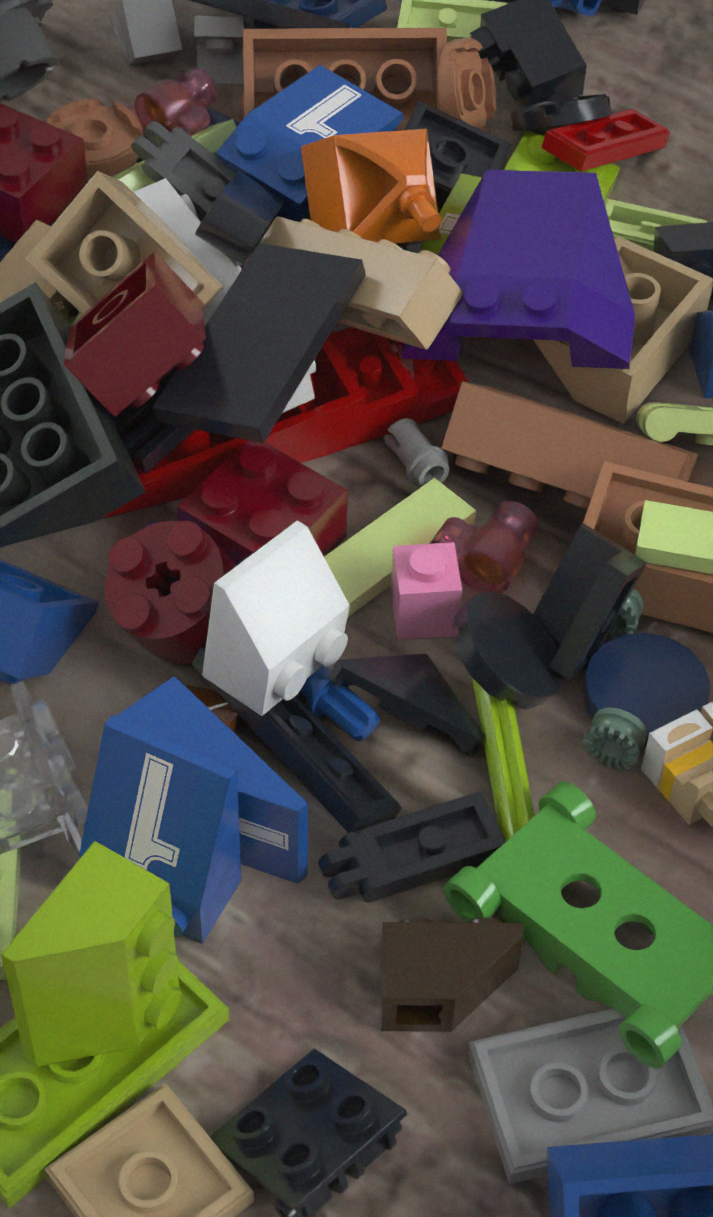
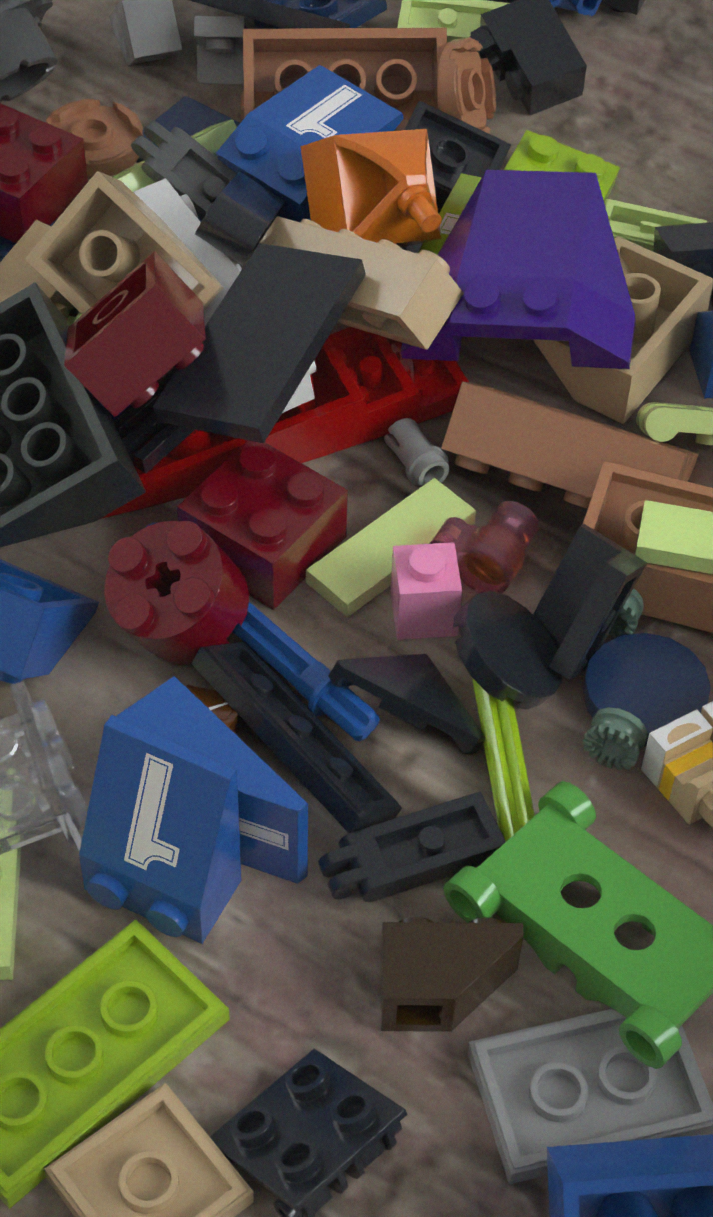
(94, 962): lime slope -> none
(178, 102): clear pink piece -> none
(275, 621): white slope -> none
(560, 112): black tile -> none
(605, 139): red tile -> none

